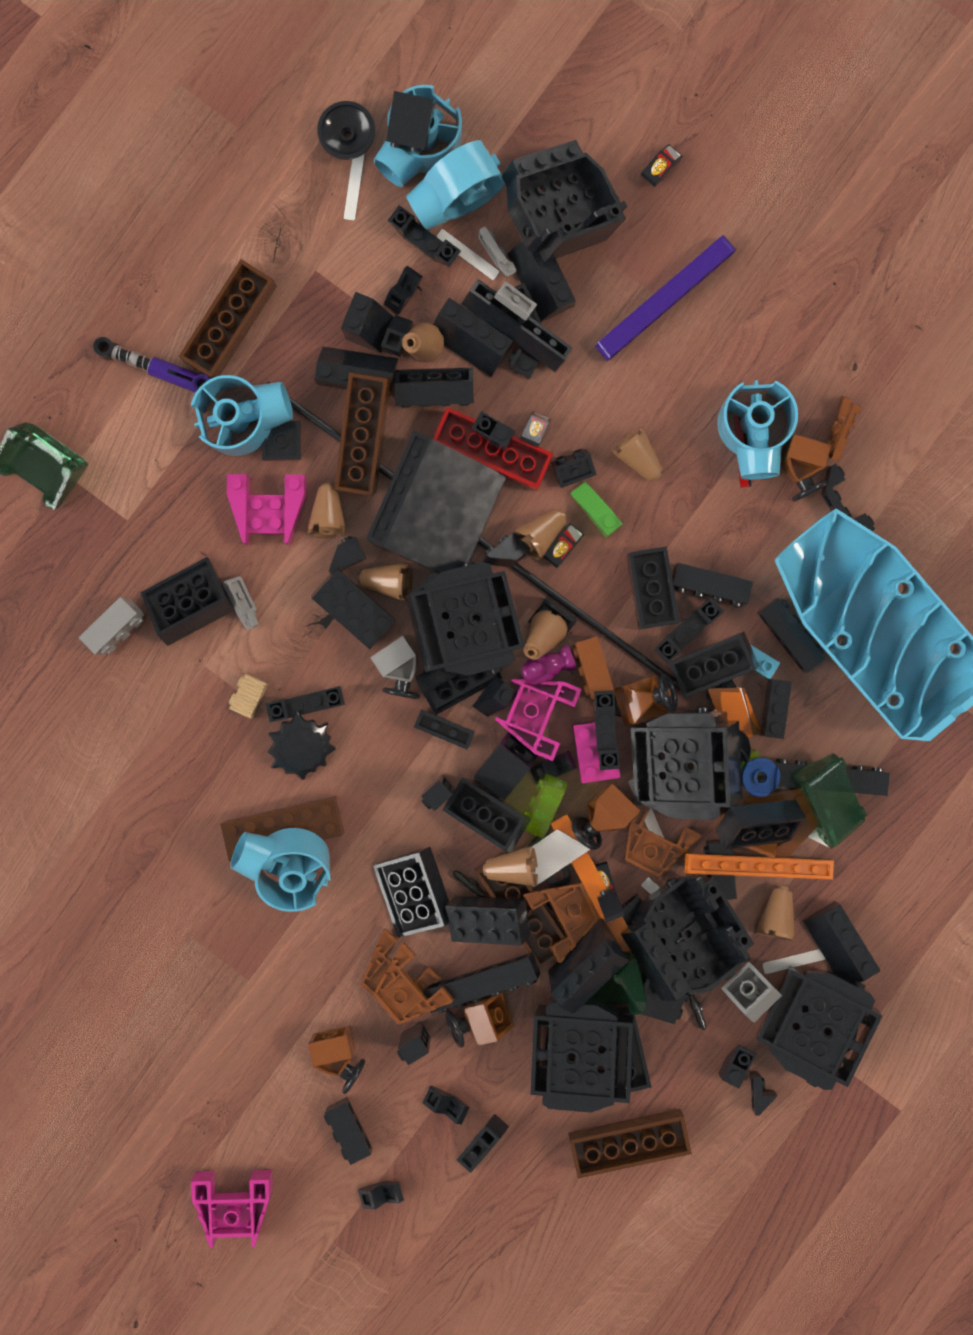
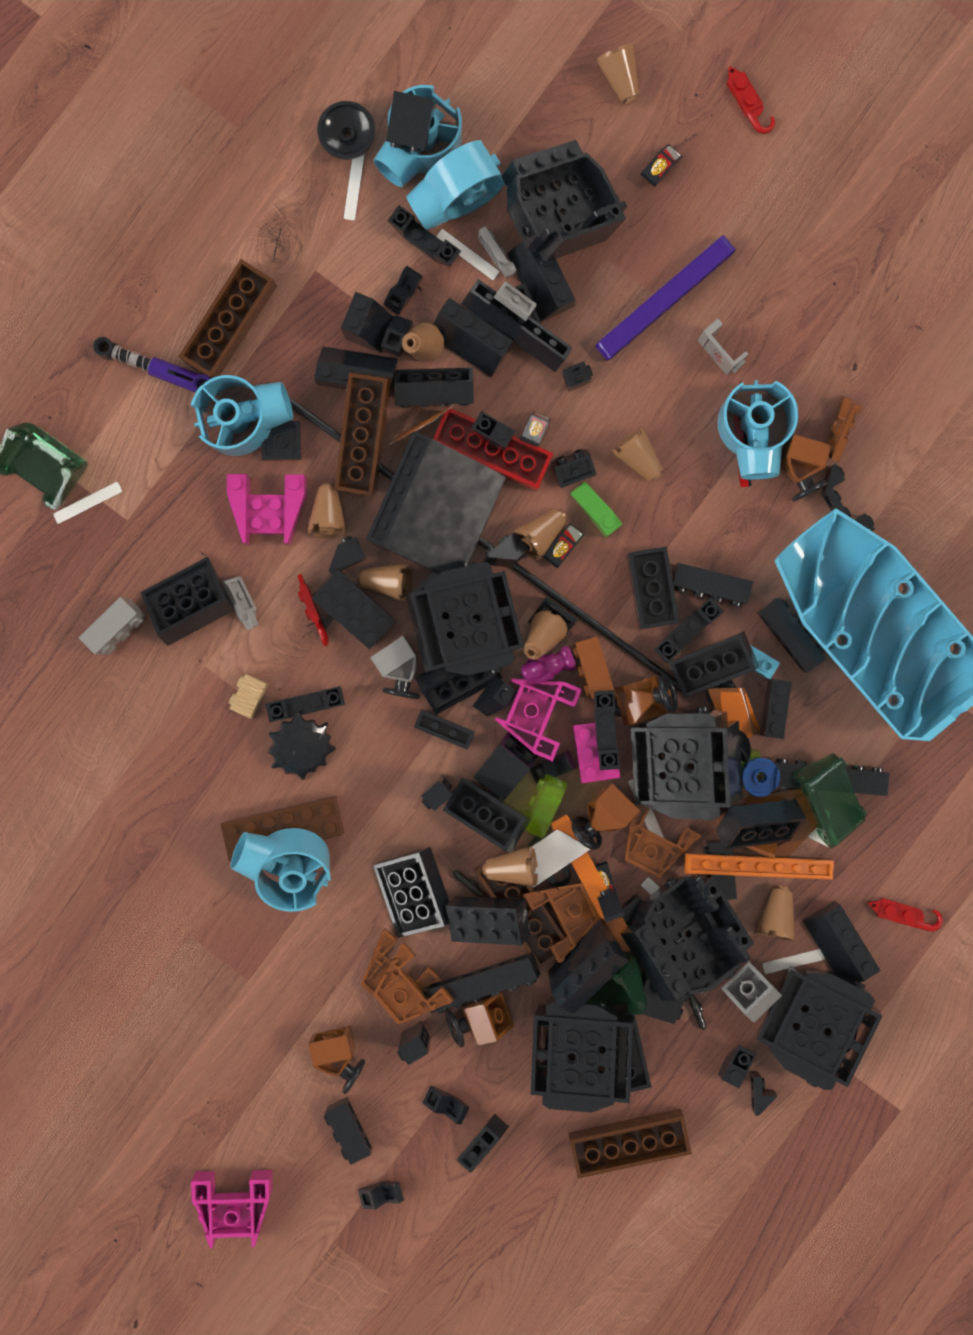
(87, 502): none -> white sticker
(312, 612): none -> red plate
(419, 425): none -> orange sticker
(522, 363): black bracket -> none
(577, 375): none -> black brick
(621, 72): none -> medium nougat cone
(717, 353): none -> light grey panel
(747, 99): none -> red plate
(904, 914): none -> red plate

